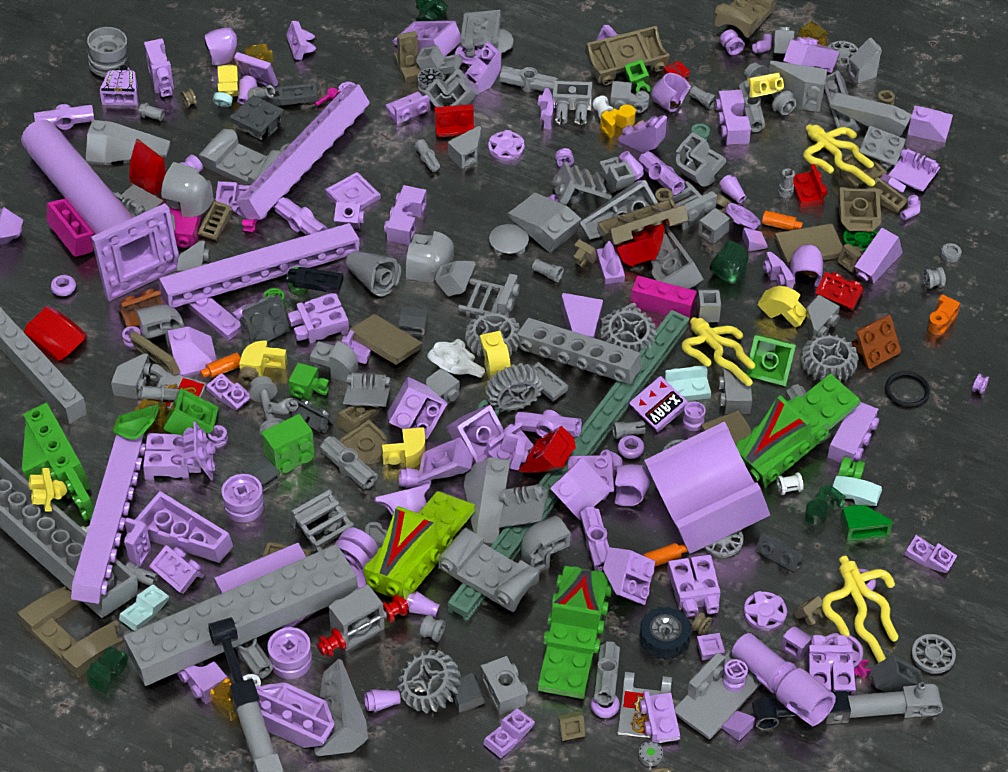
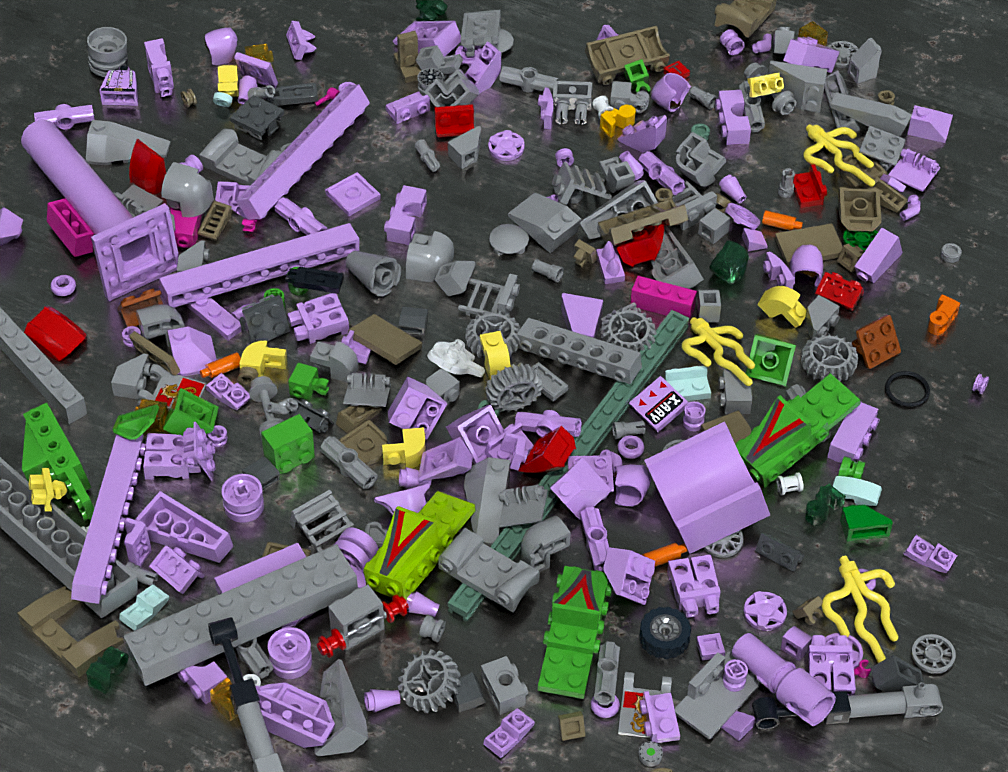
(152, 112): light grey pin -> none
(158, 393): light grey axle -> none
(349, 213): lavender brick -> none
(701, 623): dark tan bush -> none
(934, 278): light grey wheel -> none

